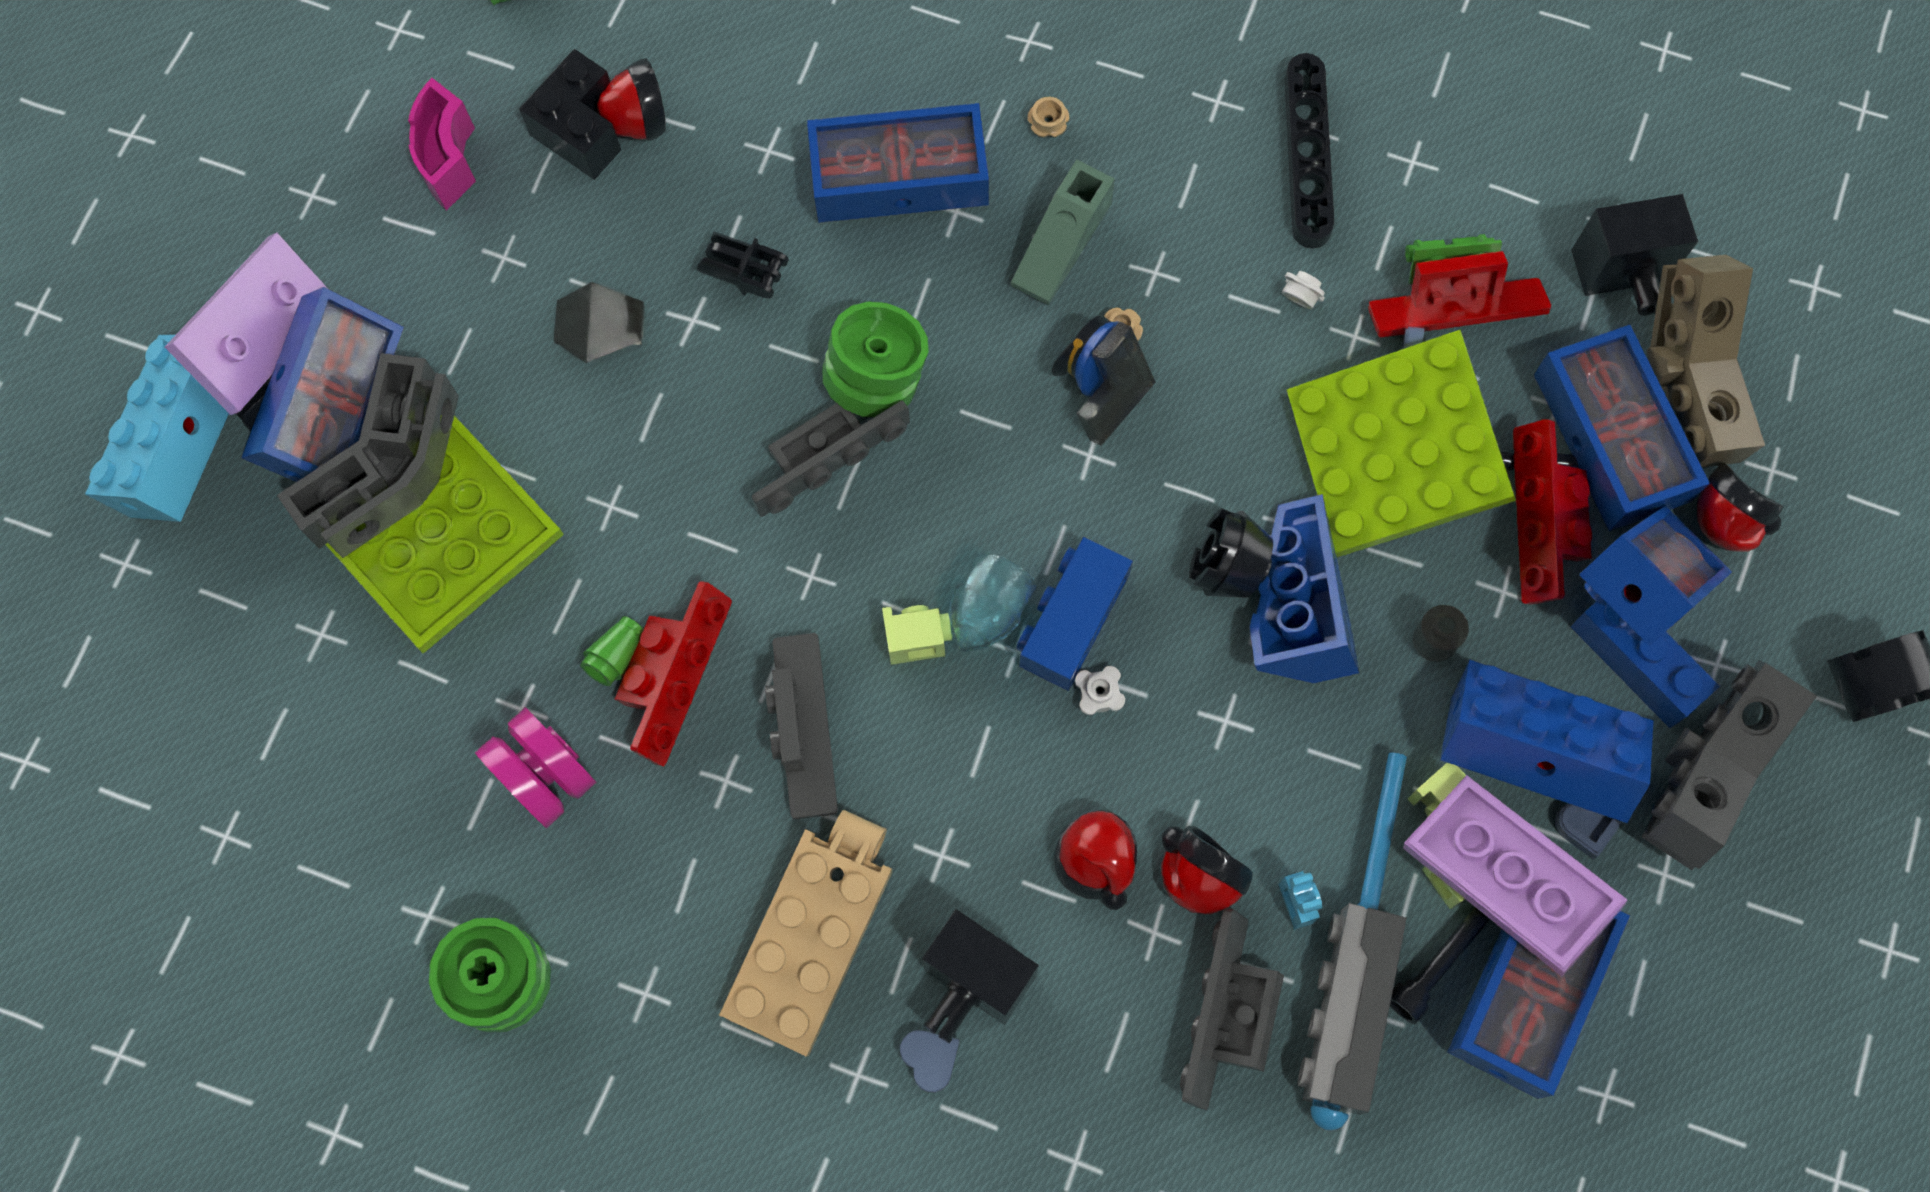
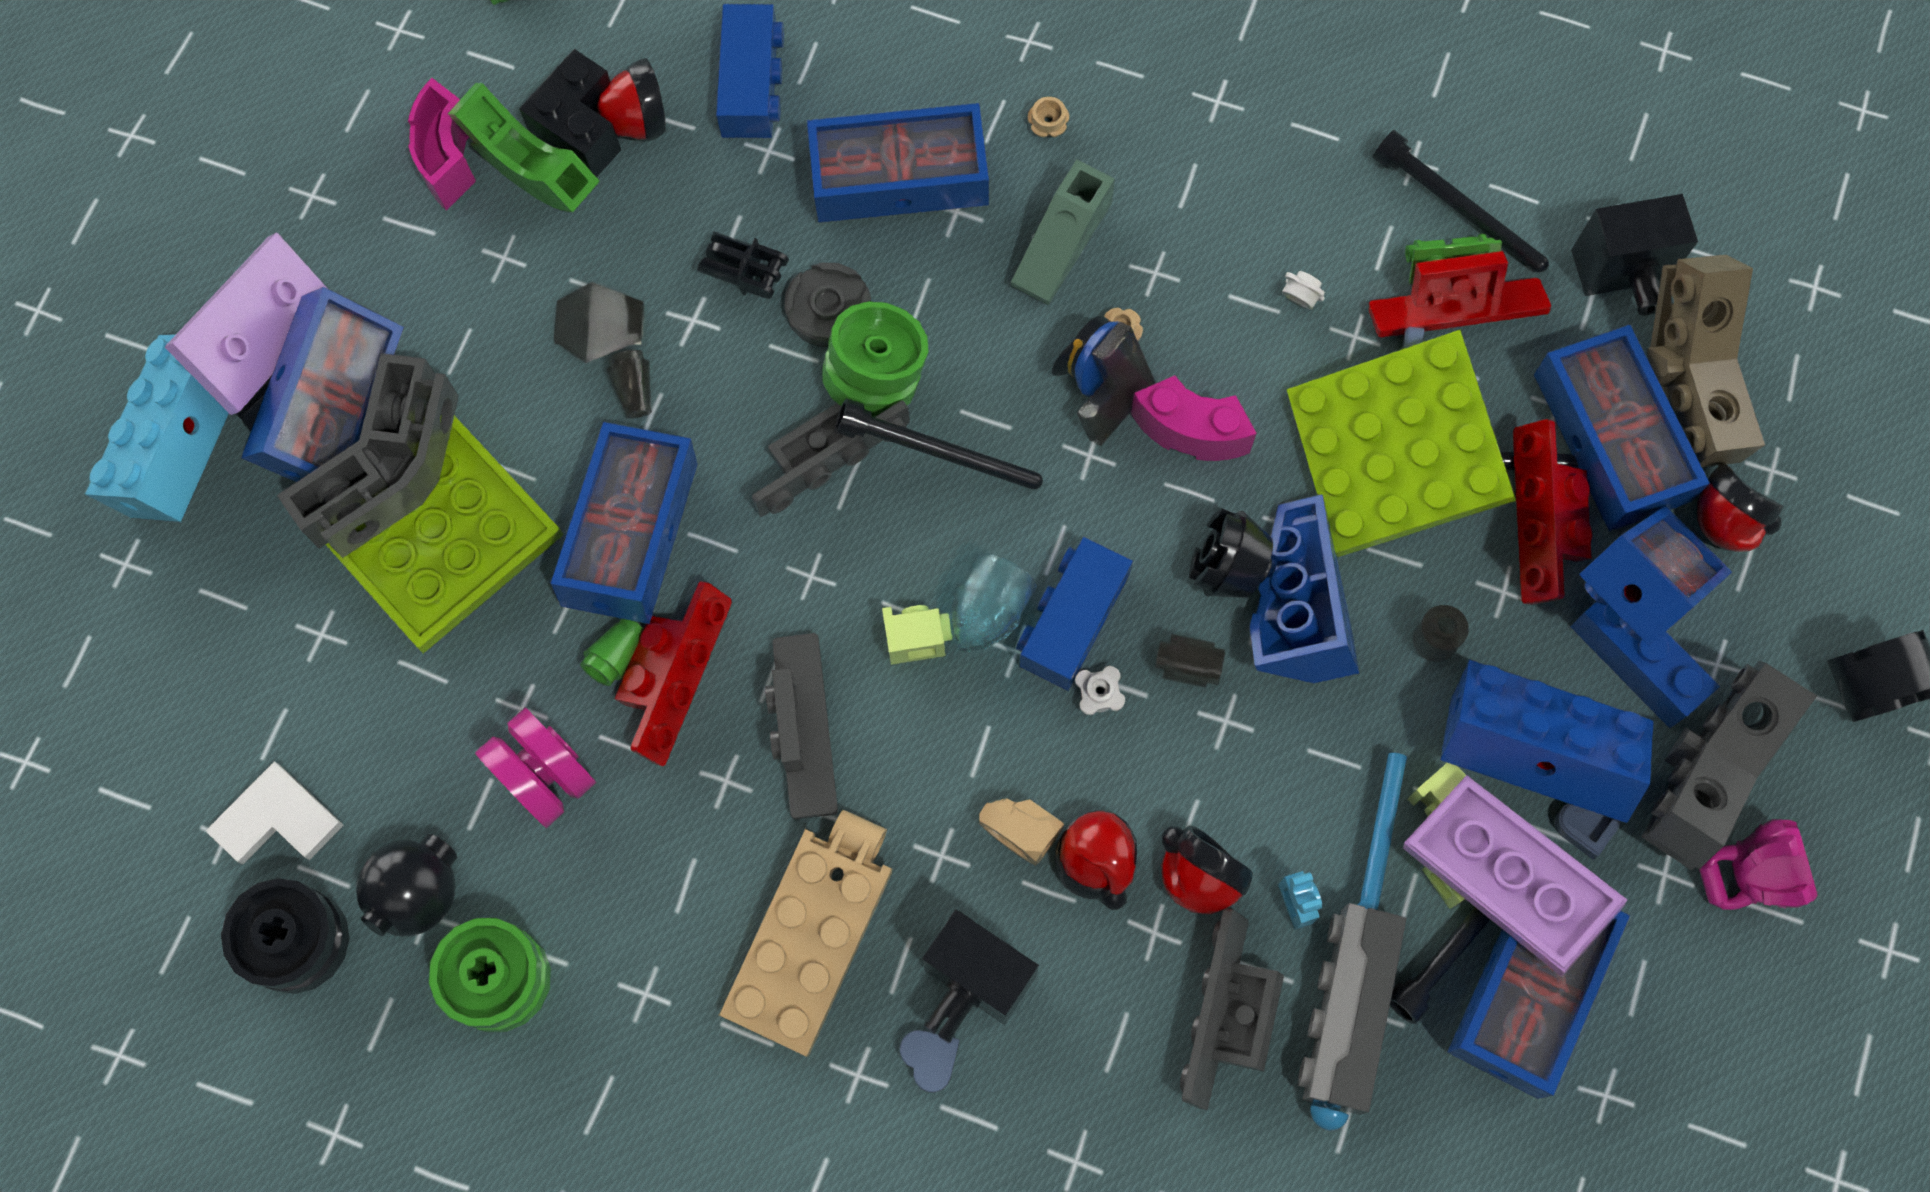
(257, 931): none -> black wheel
(273, 805): none -> white tile
(406, 886): none -> black brick
(536, 167): none -> bright green arch
(625, 523): none -> brick
(631, 382): none -> clear smoke cone
(749, 71): none -> blue brick
(819, 297): none -> dark grey tile
(857, 421): none -> black piece
(1021, 827): none -> tan rock
(1190, 660): none -> clear smoke brick
(1193, 423): none -> dark pink brick
(1302, 167): black beam -> none
(1396, 153): none -> black piece
(1767, 868): none -> dark pink piece

